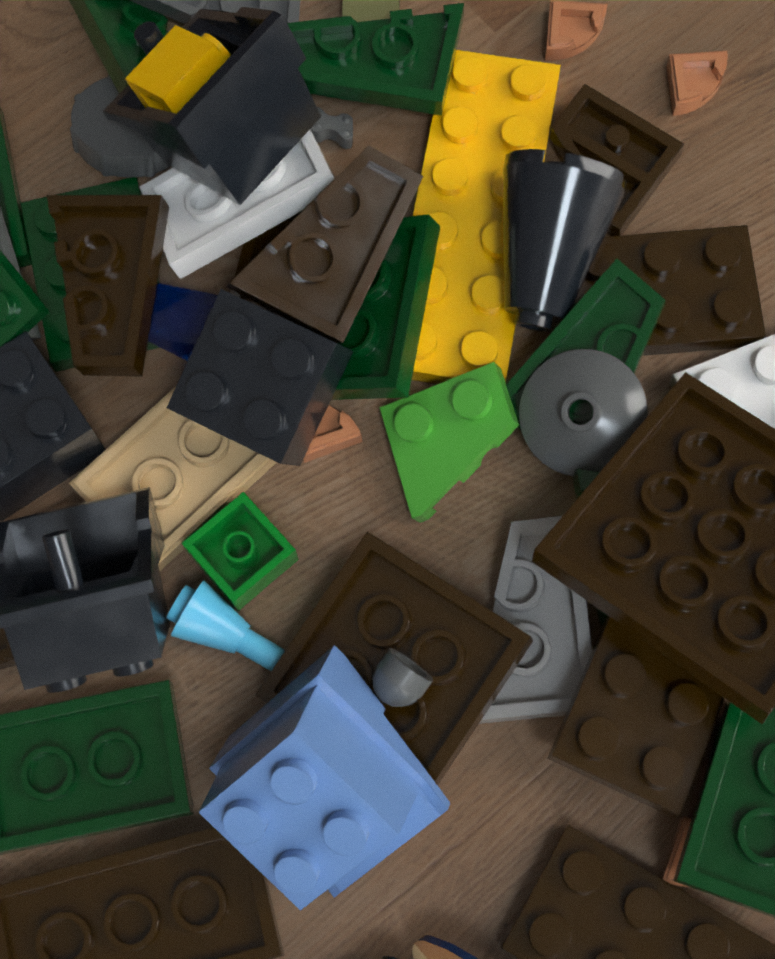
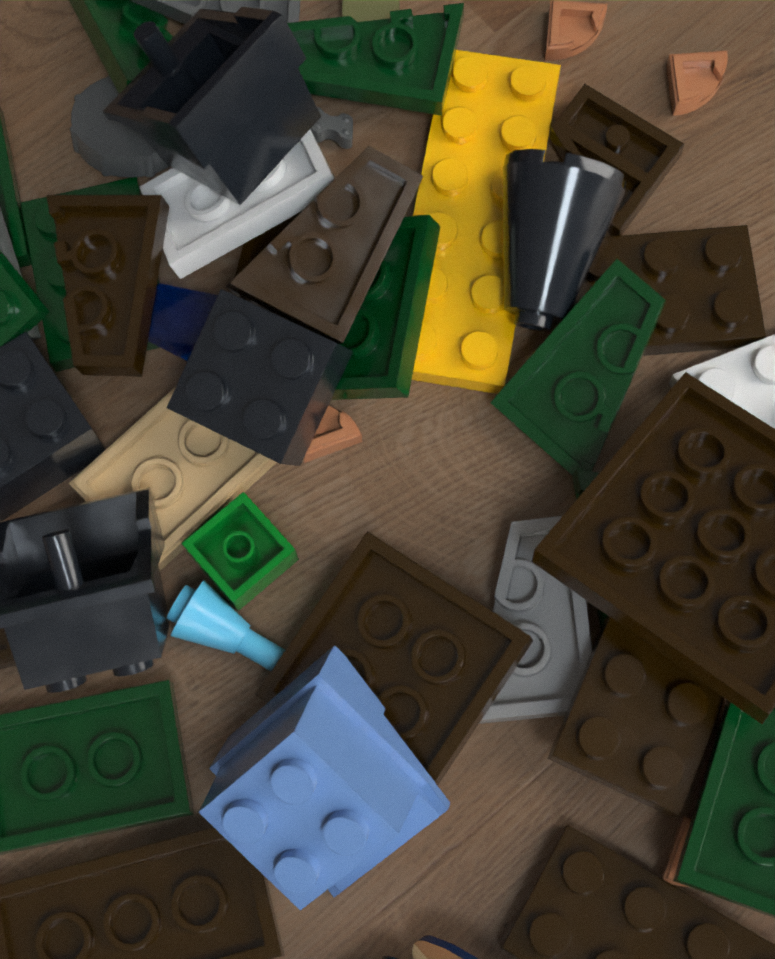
(176, 69): yellow brick -> none
(399, 679): dark grey hinge -> none
(446, 433): bright green wing -> none
(575, 376): dark grey dish -> none

